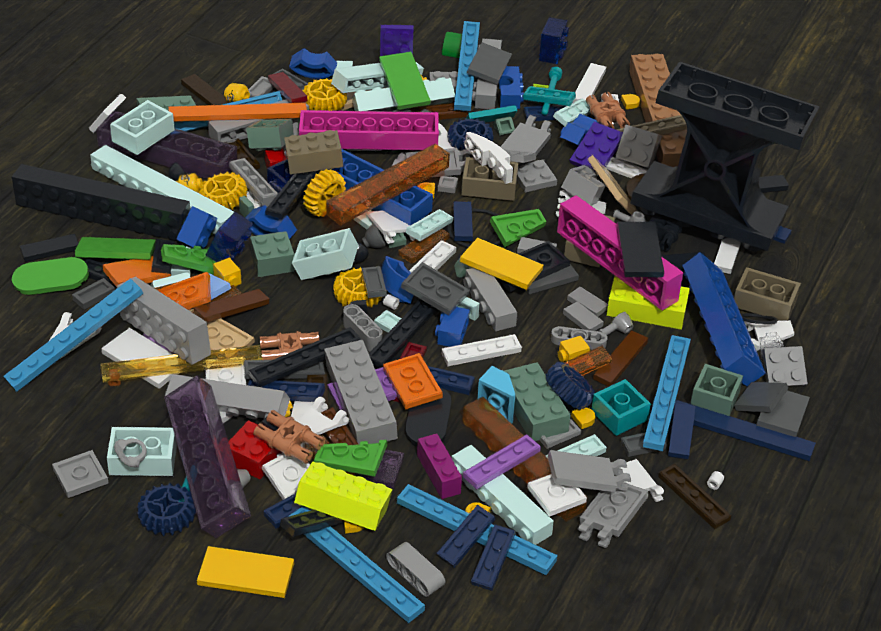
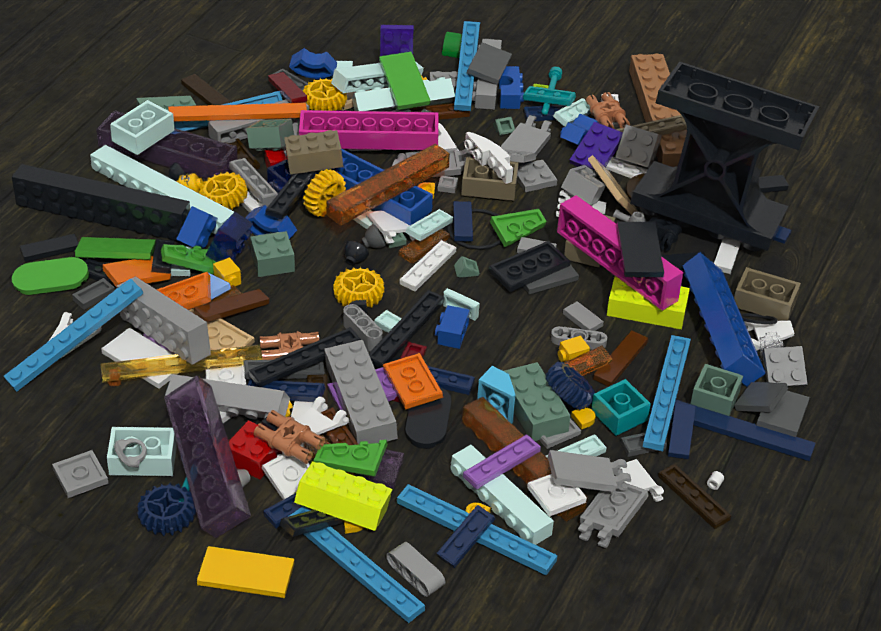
(103, 116): white tile -> none
(169, 280): light aqua tile -> none
(236, 92): yellow head -> none
(245, 206): sand green tile -> none
(260, 87): light grey tile -> none
(325, 254): light aqua brick -> none
(374, 282): dark grey tile -> none
(391, 301): white piece -> none
(394, 274): blue brick -> none
(435, 288): dark grey tile -> none
(439, 466): magenta brick -> none
(457, 131): dark blue gear -> none
(481, 350): white tile -> none
(491, 299): light grey brick -> none
(492, 114): teal tile -> none
(493, 557): dark blue tile -> none
(501, 263): yellow tile -> none
(553, 40): clear blue brick -> none
(588, 300): light grey tile -> none
(590, 81): white tile -> none
(621, 322): light grey bar -> none
(630, 101): yellow tile -> none

